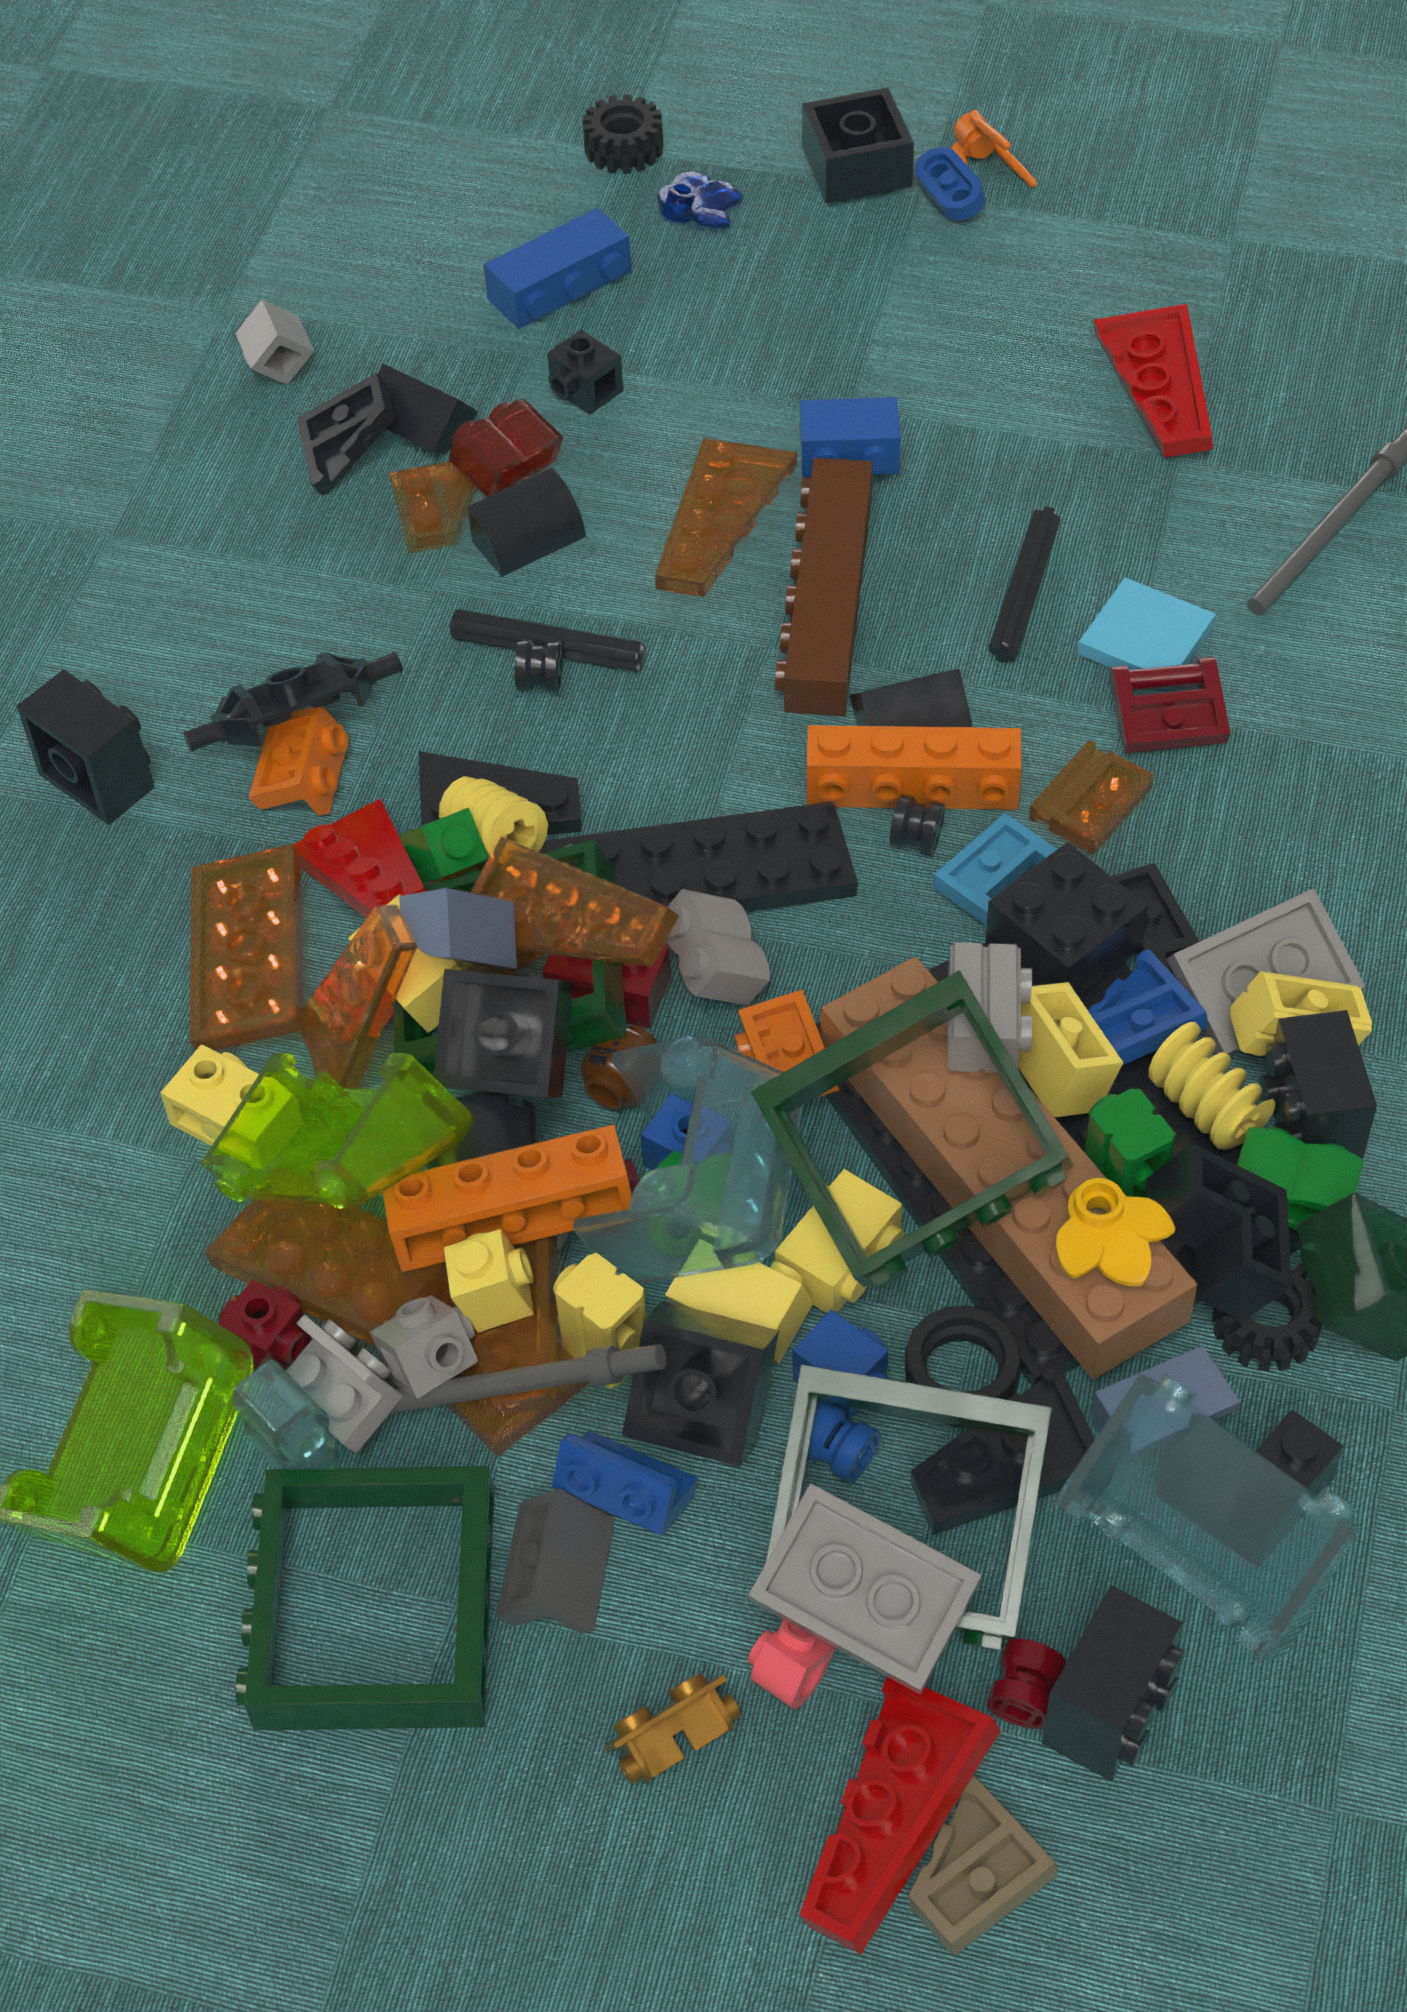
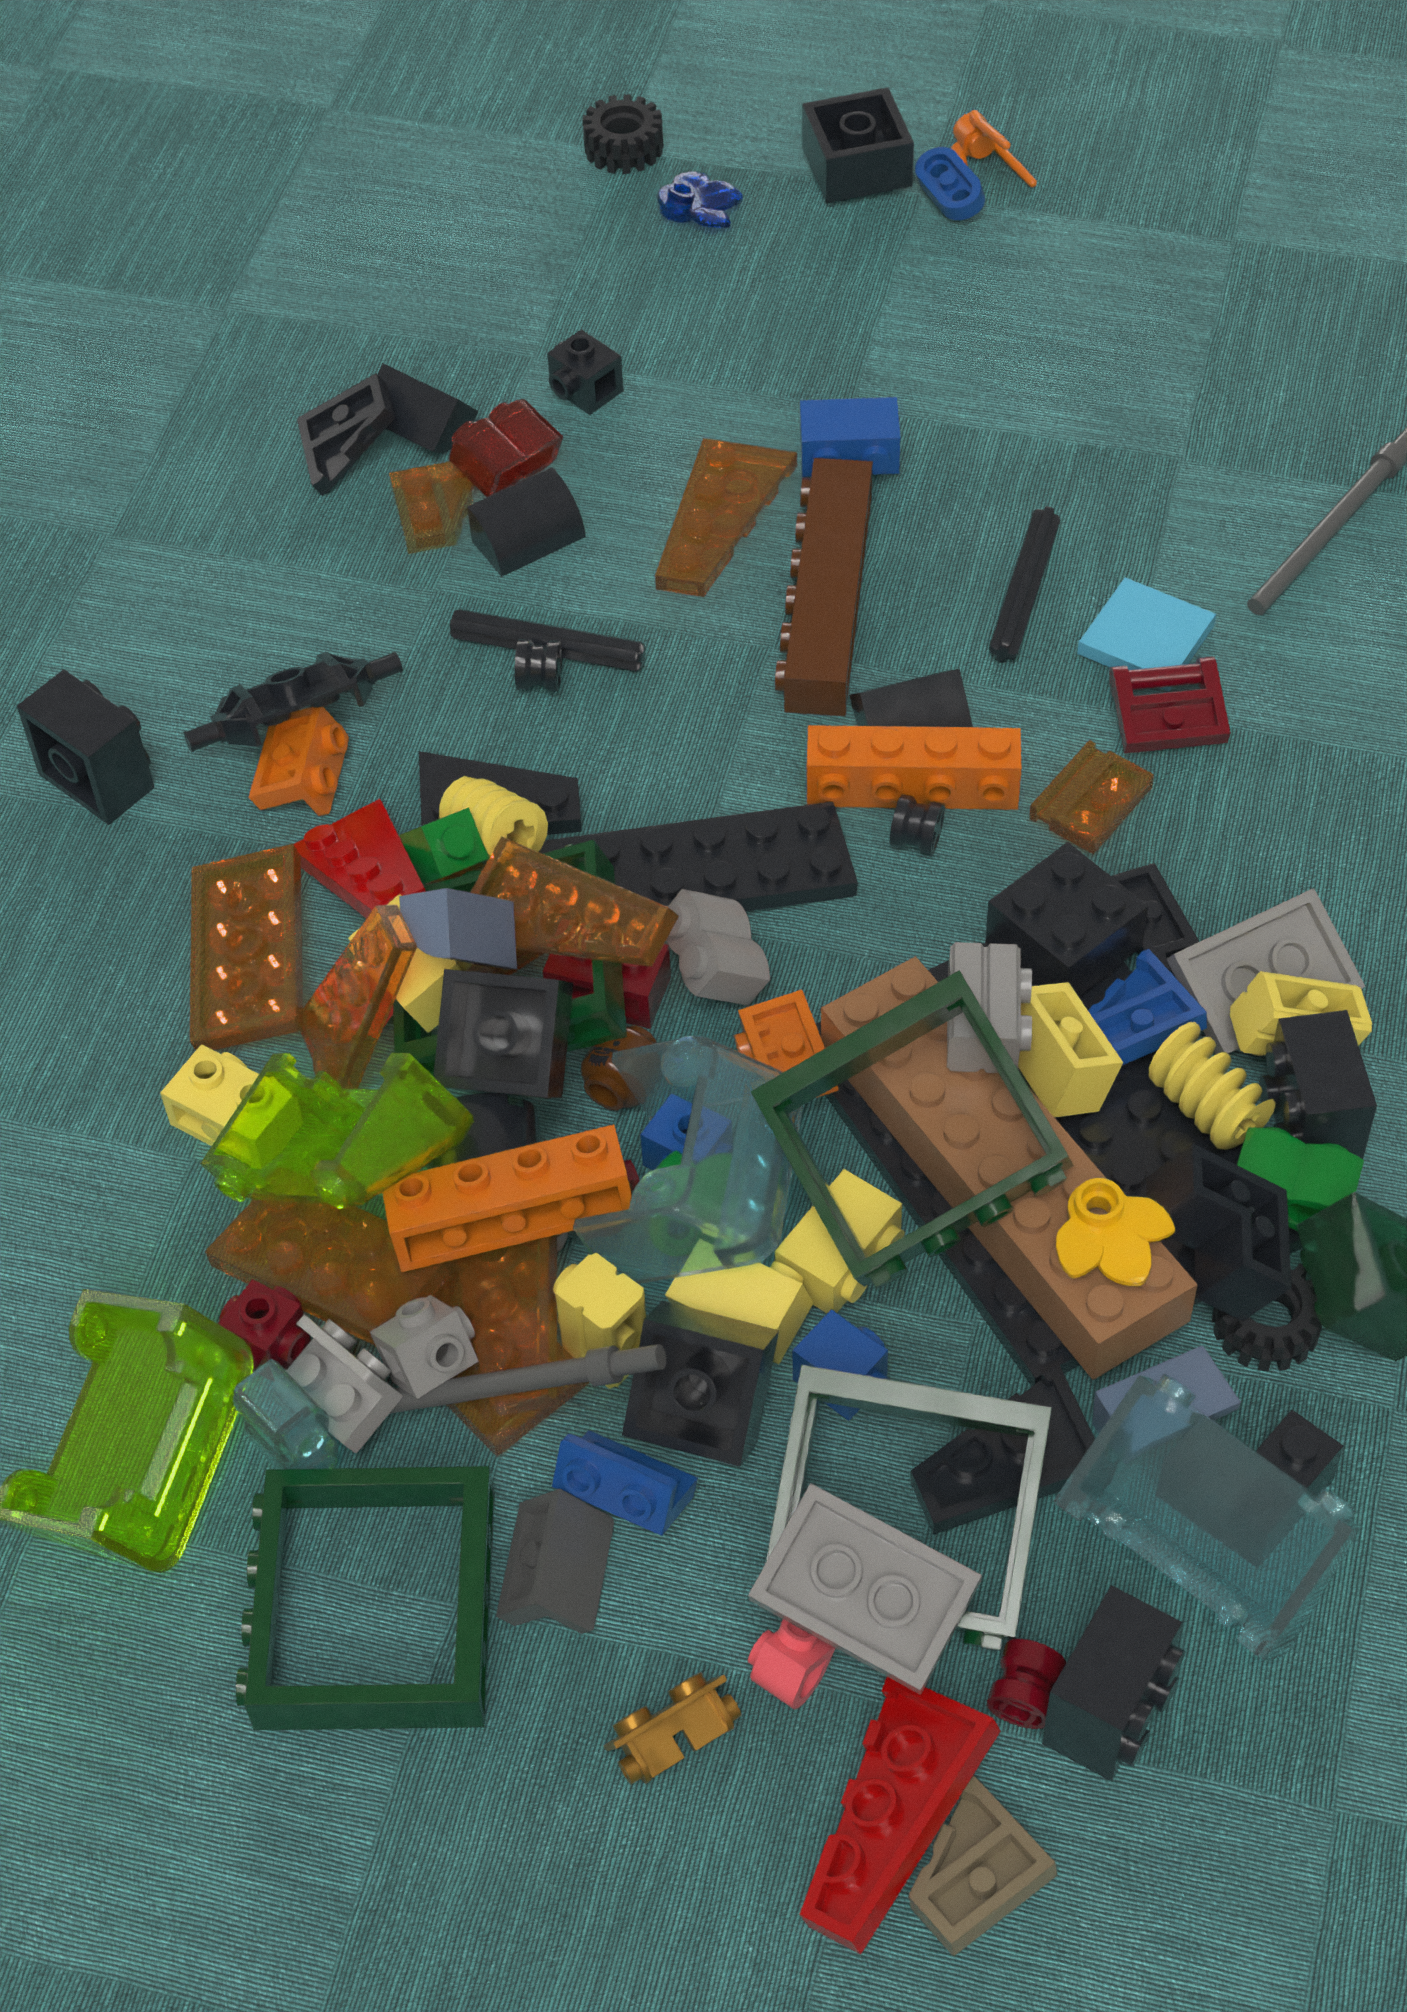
(274, 342): light grey brick -> none
(489, 1280): light yellow brick -> none
(557, 267): blue brick -> none
(843, 1443): blue wheel -> none
(967, 1325): black tyre -> none
(990, 865): dark azure plate -> none
(1128, 1140): green brick -> none
(1161, 373): red wing -> none

